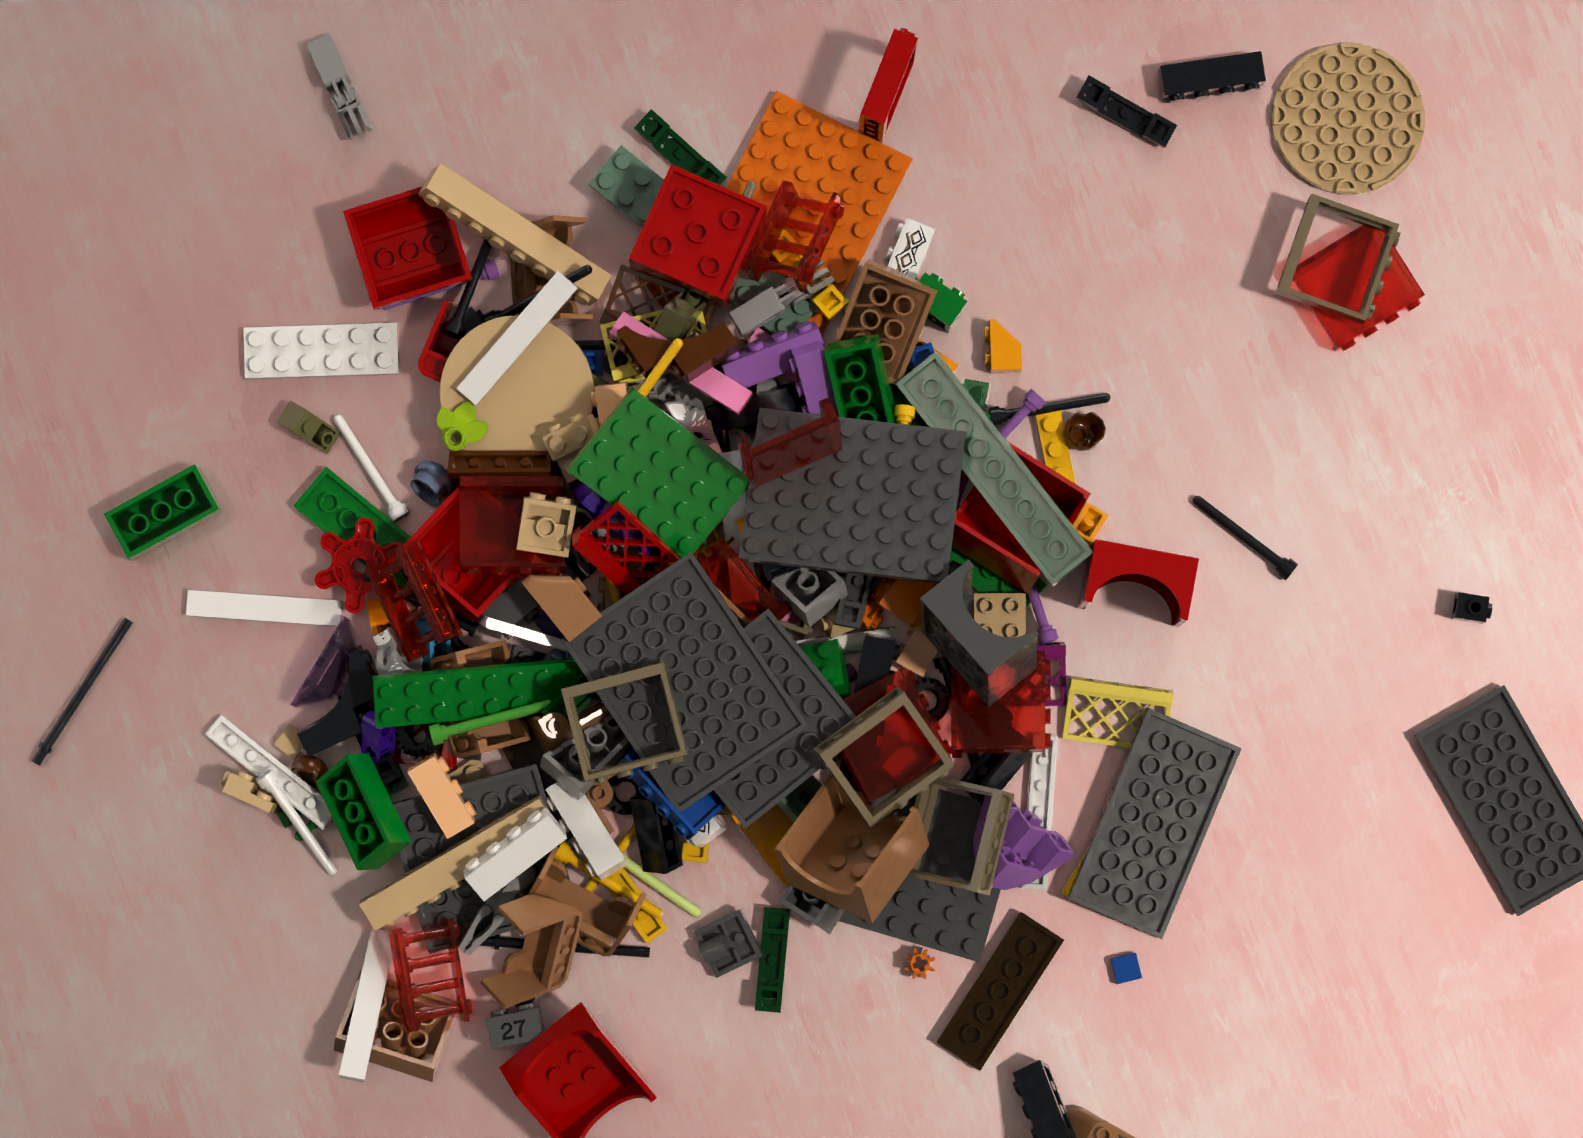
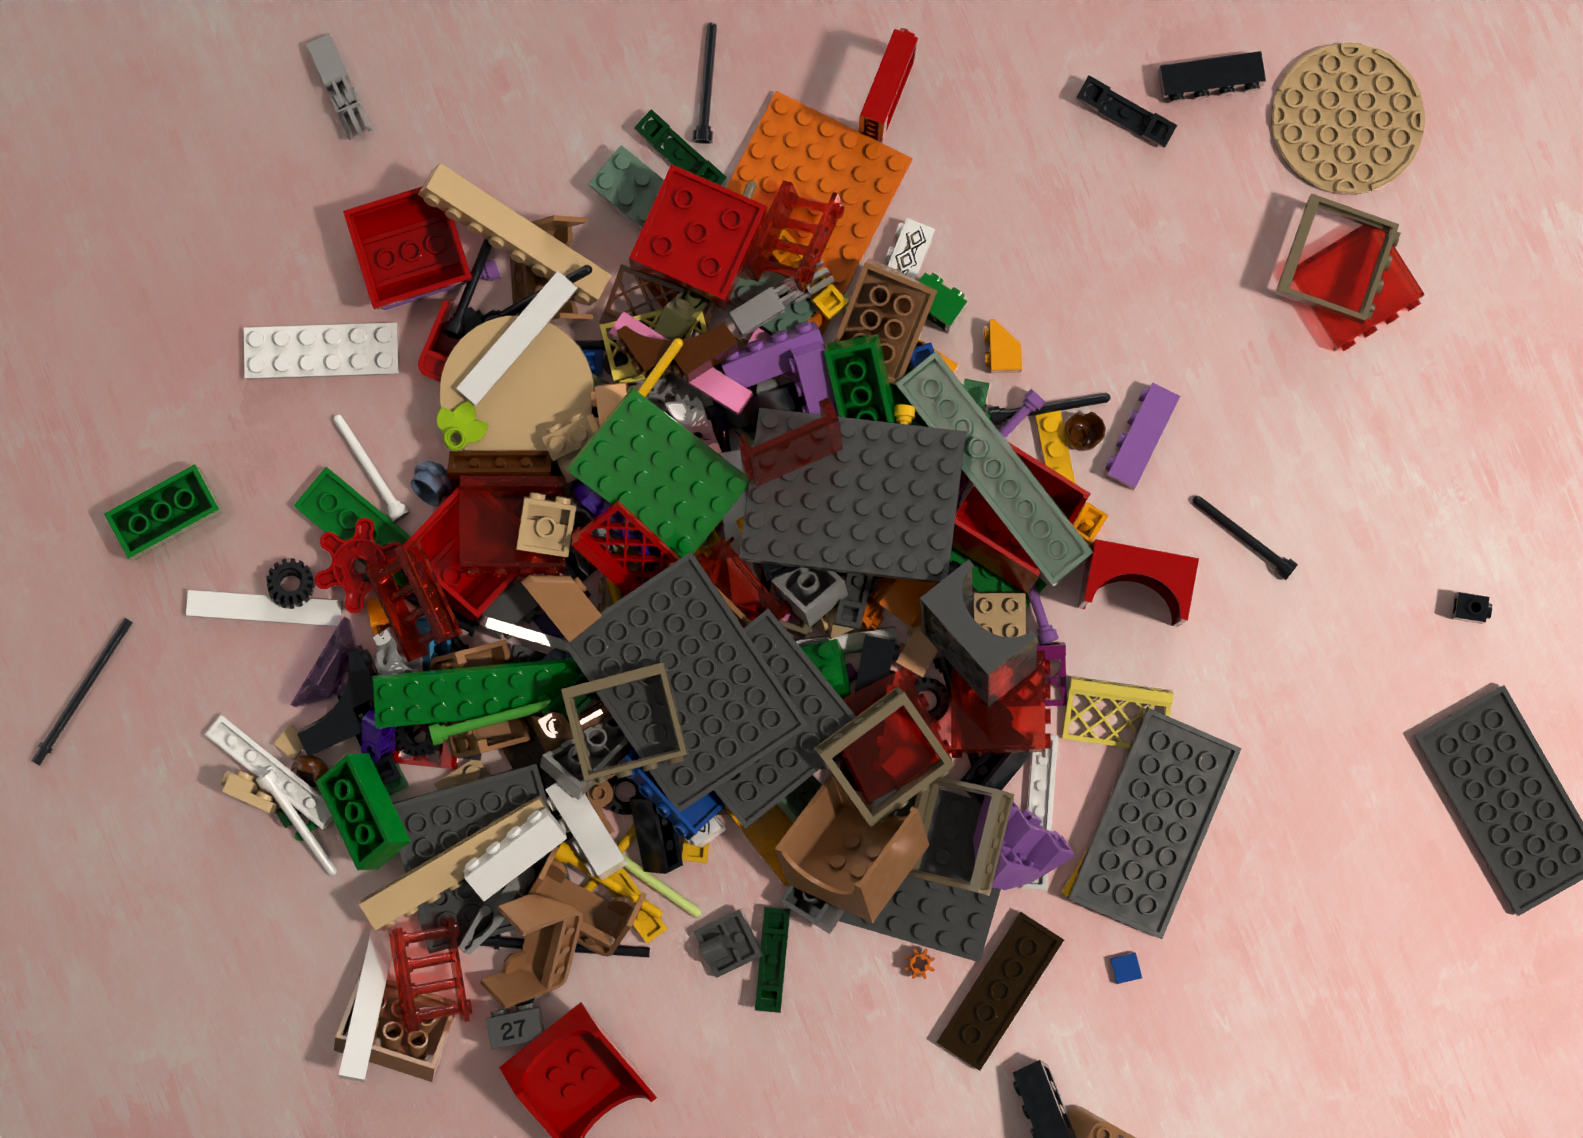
(290, 569): none -> black tyre
(308, 427): olive slope -> none
(442, 795): light nougat brick -> none
(703, 131): none -> black piece
(1145, 431): none -> medium lavender brick

